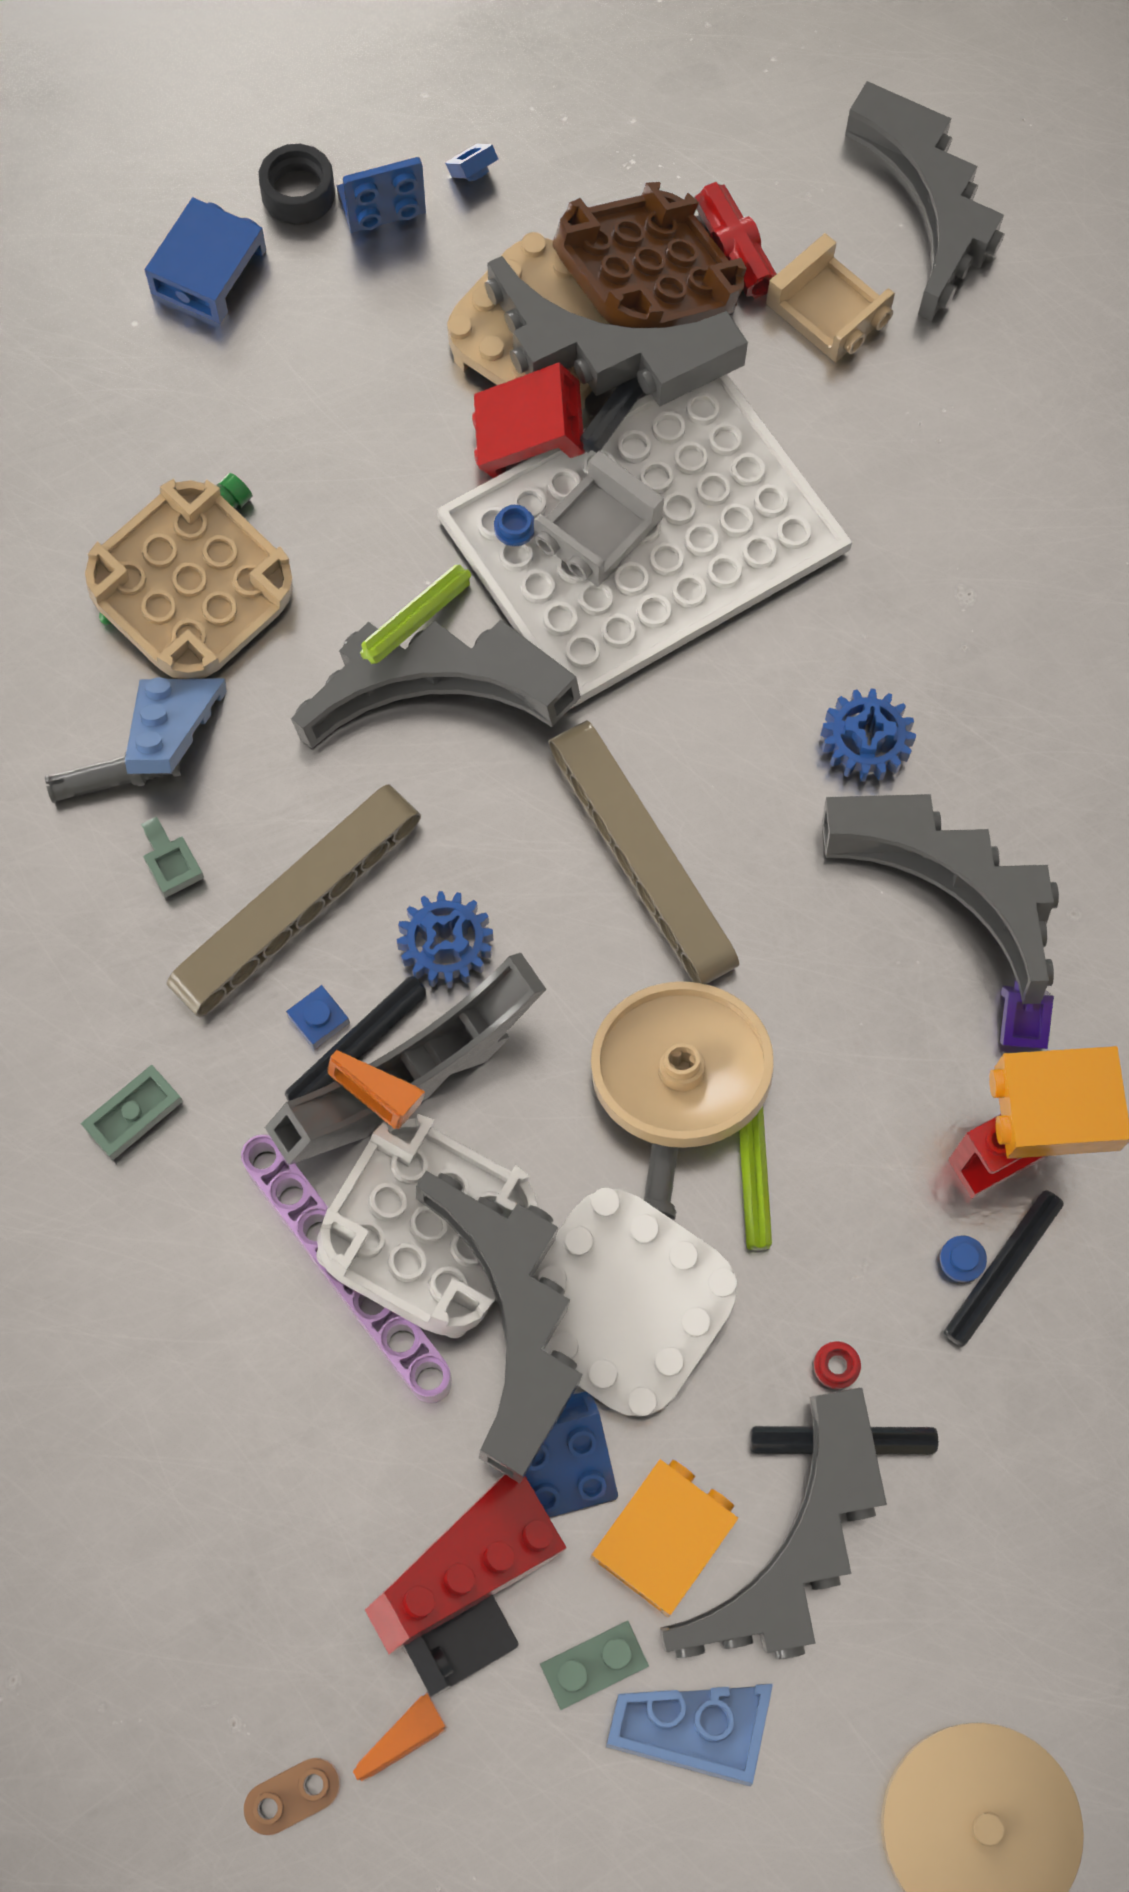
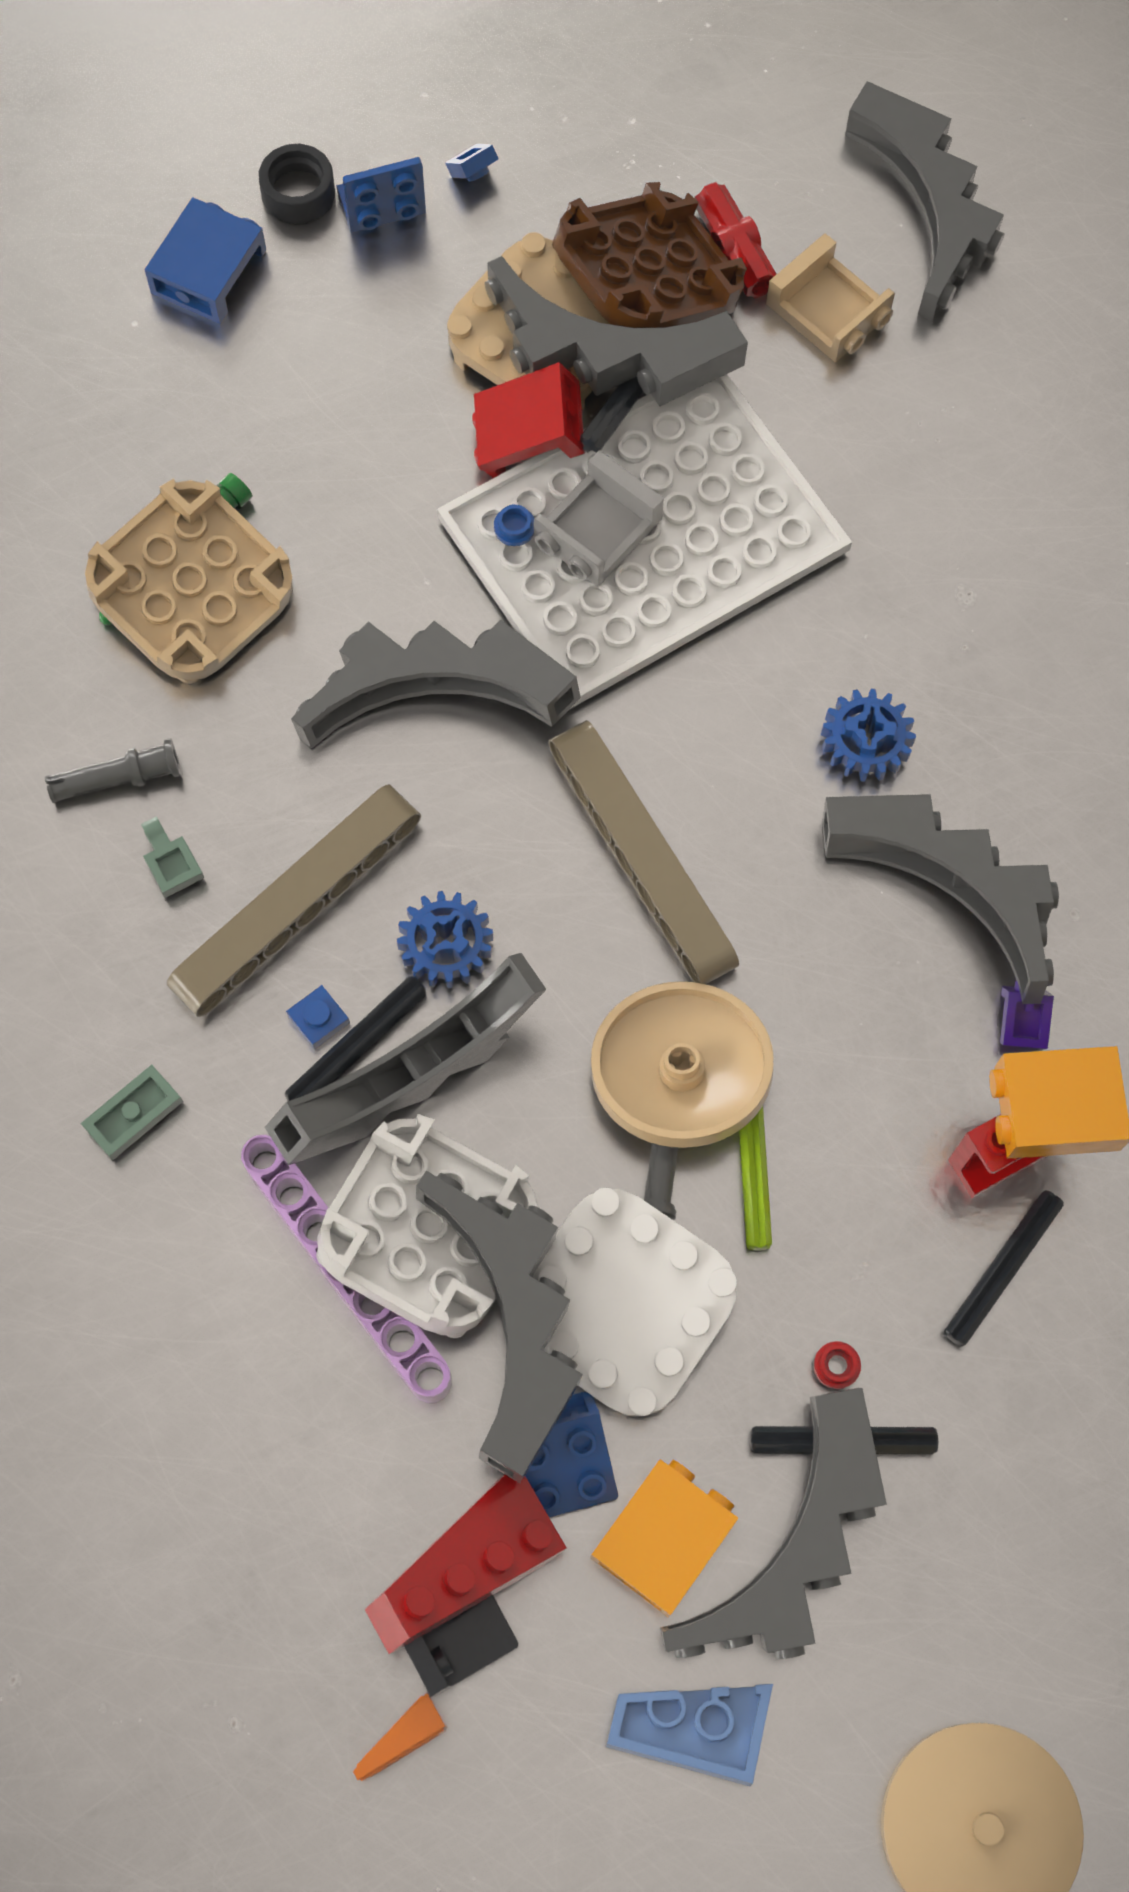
(166, 719): medium blue wing -> none
(291, 1796): medium nougat plate -> none
(381, 1092): orange slope -> none
(415, 614): lime axle -> none
(594, 1665): sand green plate -> none
(963, 1258): blue plate -> none

